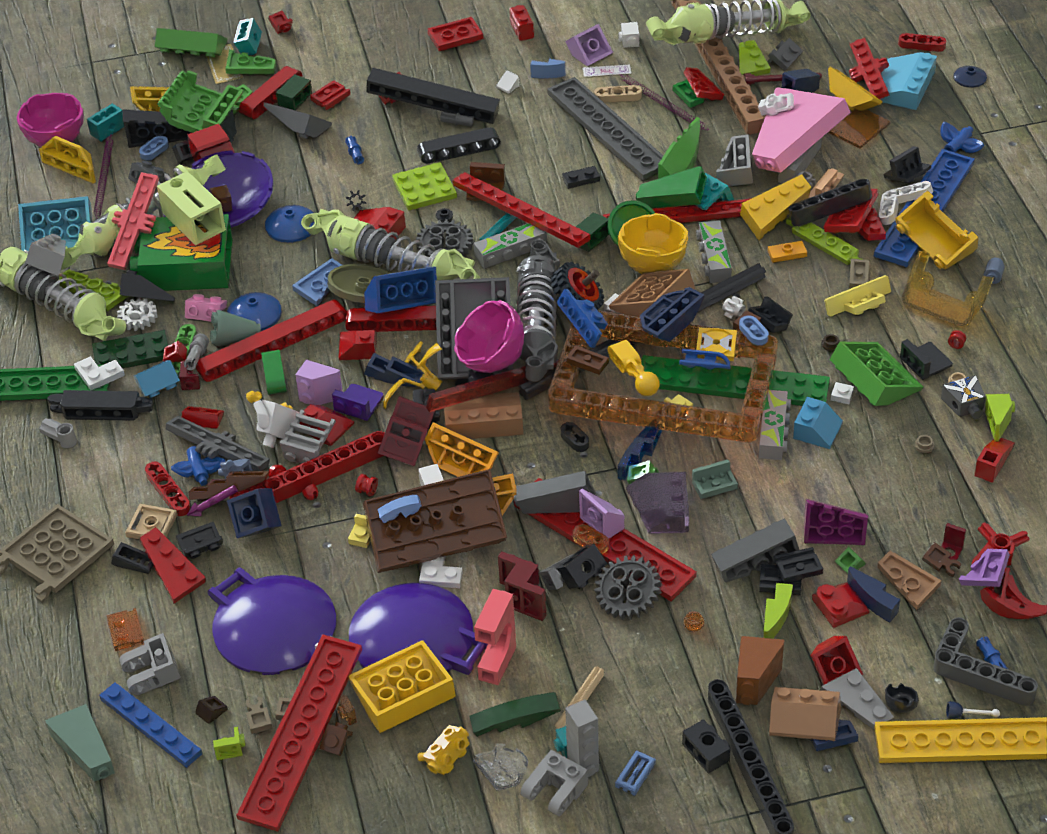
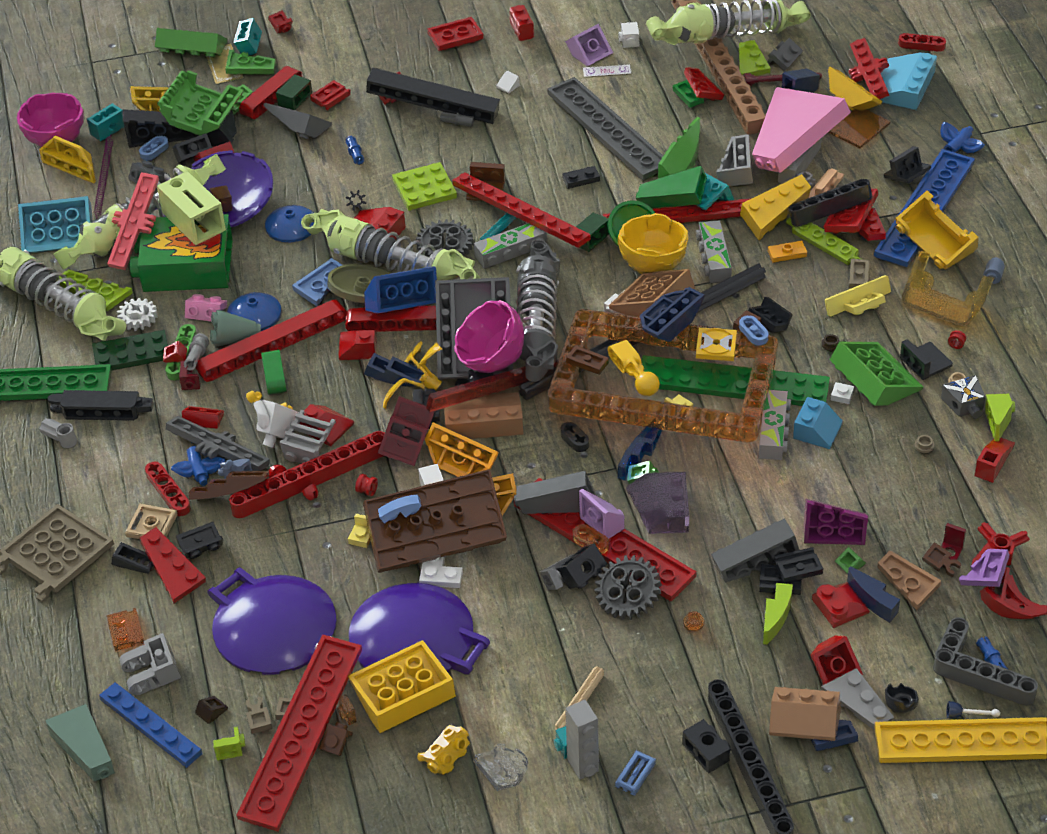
(47, 254): light grey wedge -> none
(98, 376): white plate -> none
(138, 286): black slope -> none
(157, 378): dark azure slope -> none
(196, 509): magenta piece -> none
(207, 139): red slope -> none
(254, 512): dark blue slope -> none
(317, 383): lavender slope -> none
(357, 401): dark purple bracket -> none
(444, 214): black plate -> none
(458, 145): black beam -> none
(497, 630): coral arch -> none
(519, 711): dark green slope -> none
(522, 581): dark red bracket -> none
(552, 69): medium blue slope -> none
(560, 772): light grey brick -> none
(578, 282): wheel -> none
(583, 317): blue bracket -> none
(628, 93): tan beam -> none
(683, 117): piece -> none
(708, 362): blue piece -> none
(713, 479): sand green bracket -> none
(733, 307): white gear -> none
(757, 667): dark orange slope -> none
(774, 104): white piece -> none
(891, 199): white beam -> none
(970, 76): dark blue dish -> none

